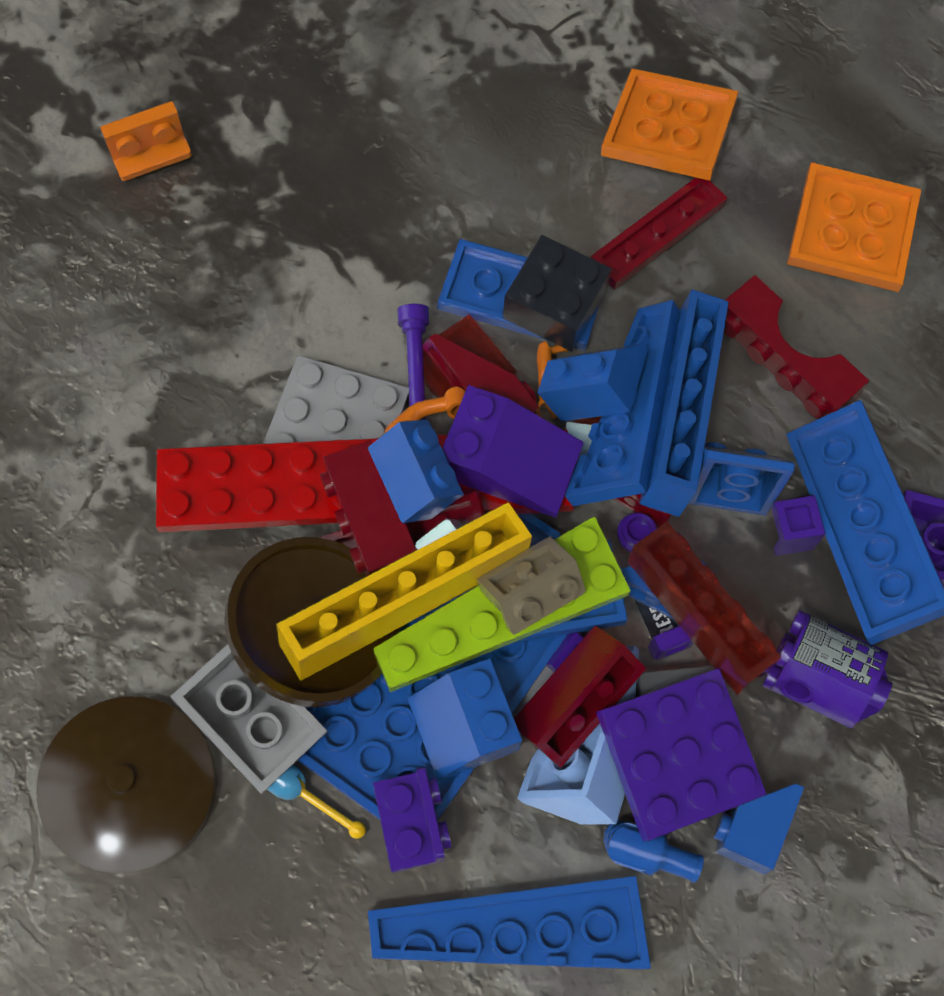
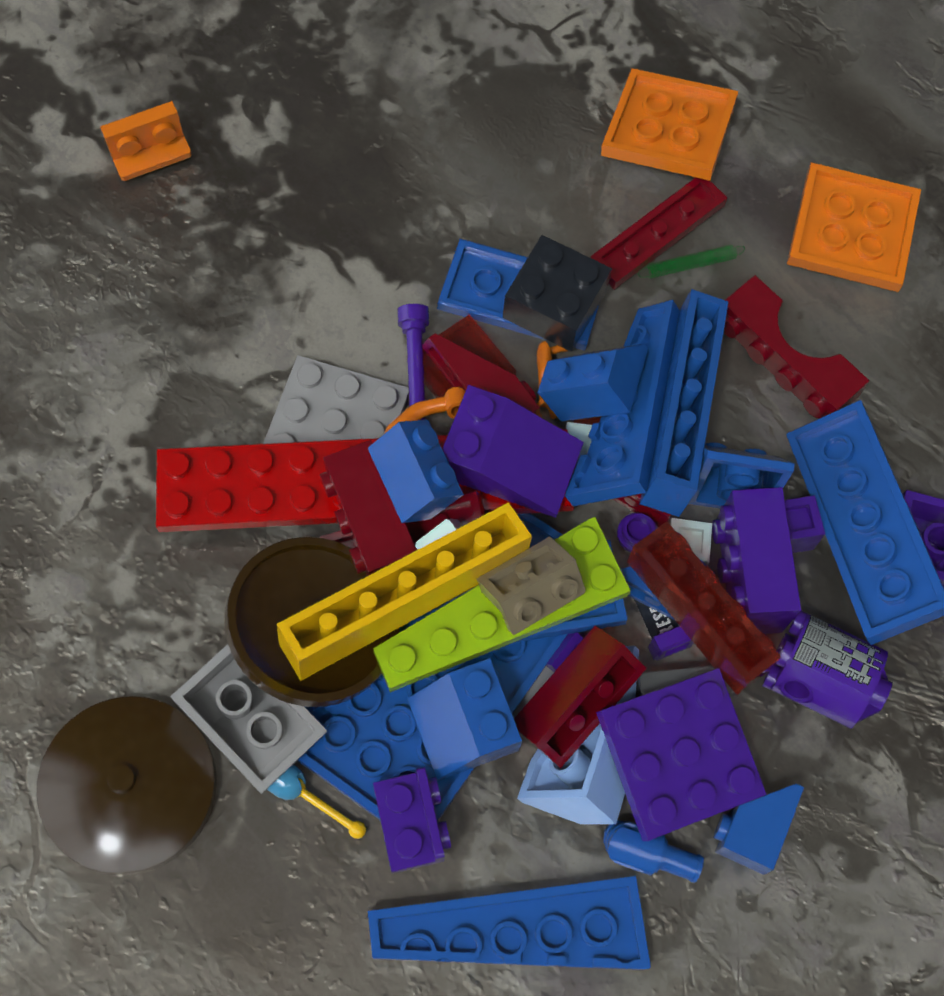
(691, 263): none -> green piece
(697, 535): none -> light aqua tile
(758, 557): none -> dark purple brick

